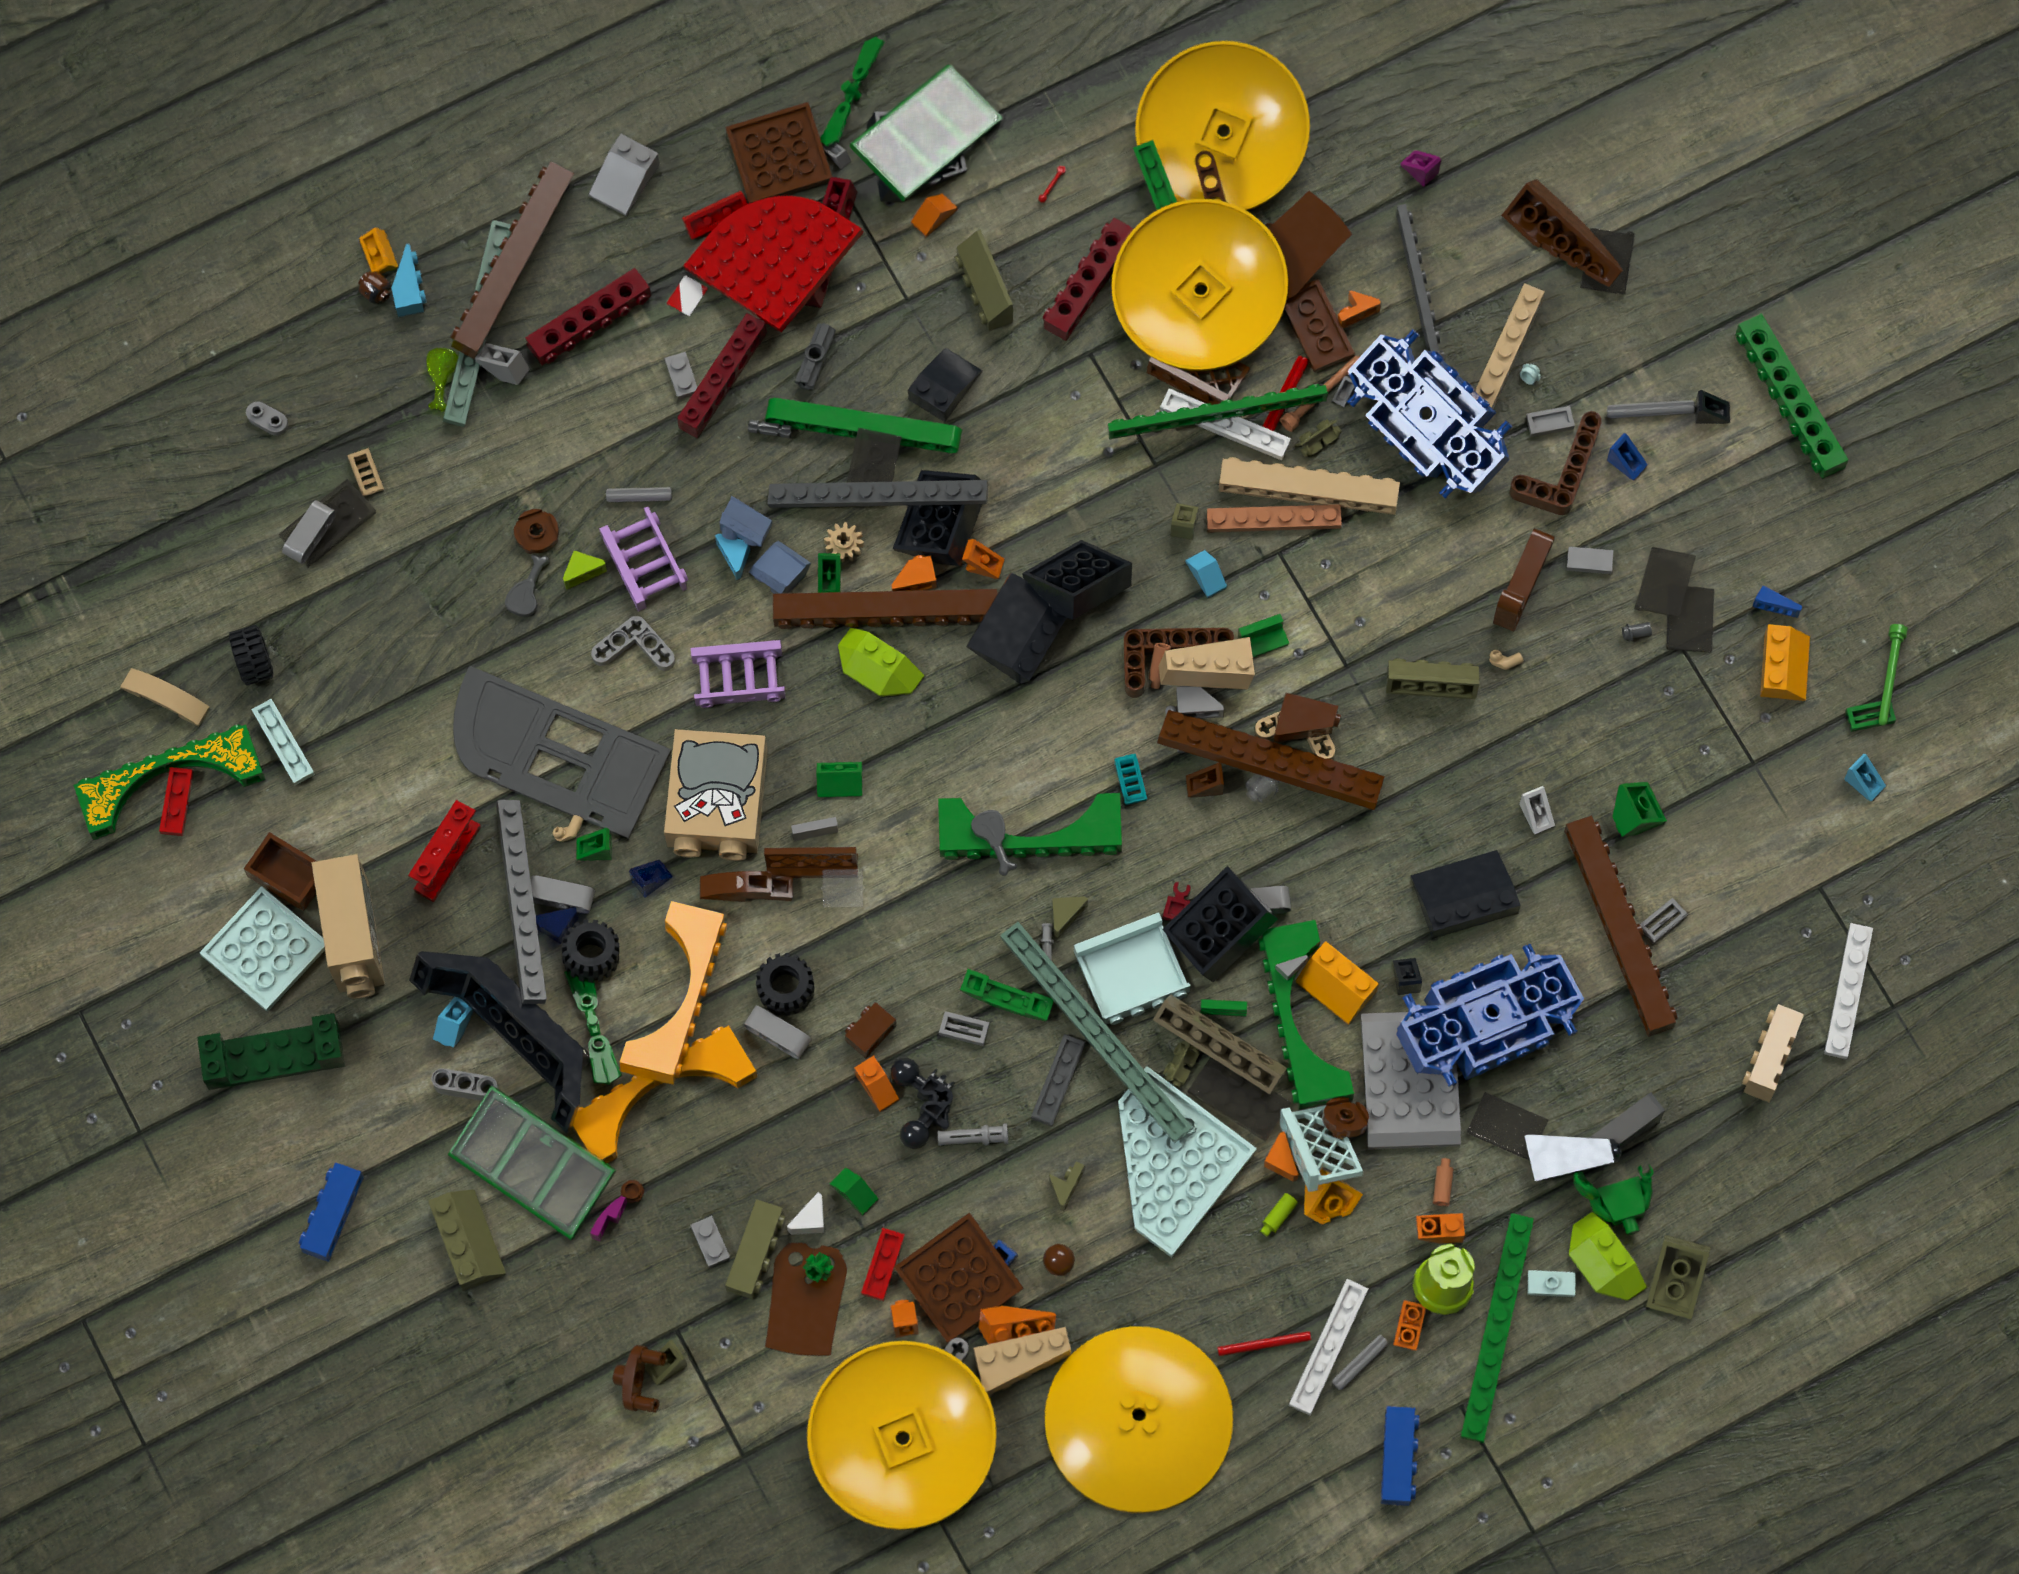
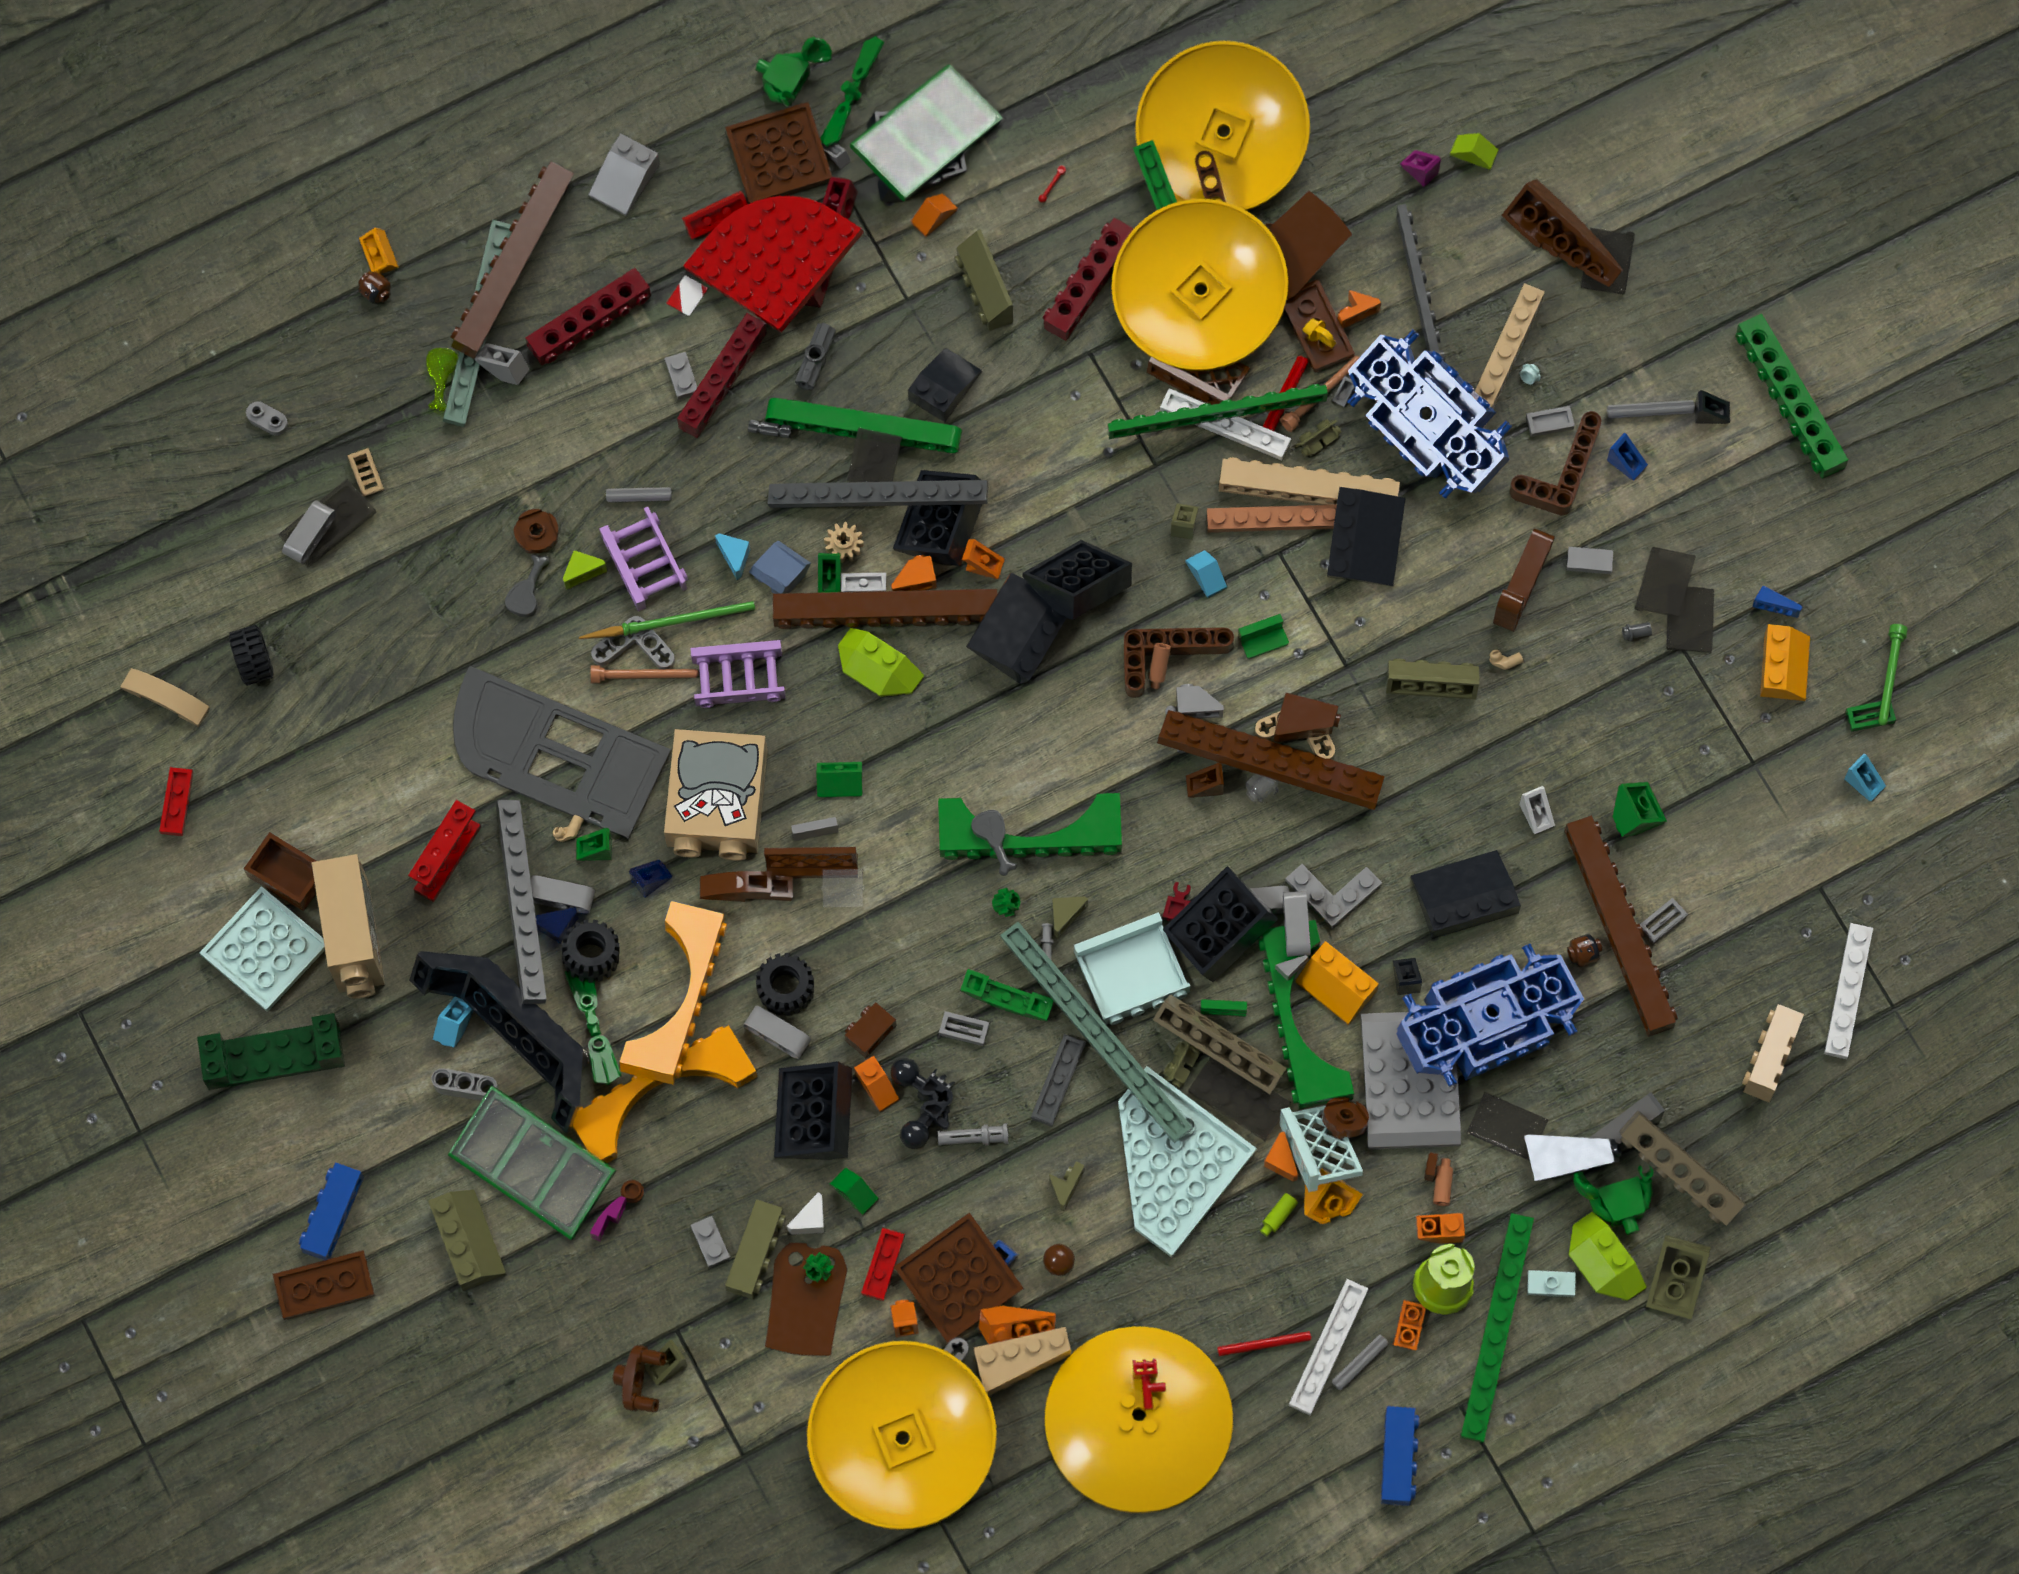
(107, 794): green arch -> none
(283, 742): light aqua plate -> none
(323, 1285): none -> reddish brown plate
(405, 288): medium azure slope -> none
(600, 674): none -> nougat piece
(635, 627): none -> bright green piece
(744, 523): sand blue slope -> none
(789, 71): none -> green torso
(813, 1111): none -> black slope
(863, 582): none -> light grey plate
(1006, 902): none -> green gear
(1124, 761): teal slope -> none
(1146, 1376): none -> red arm
(1209, 665): tan wedge -> none
(1296, 923): none -> light grey beam
(1317, 331): none -> yellow piece
(1329, 907): none -> light grey plate
(1366, 536): none -> black slope
(1431, 1166): none -> reddish brown tile
(1474, 149): none -> lime slope
(1584, 950): none -> reddish brown head
(1722, 1212): none -> dark tan brick

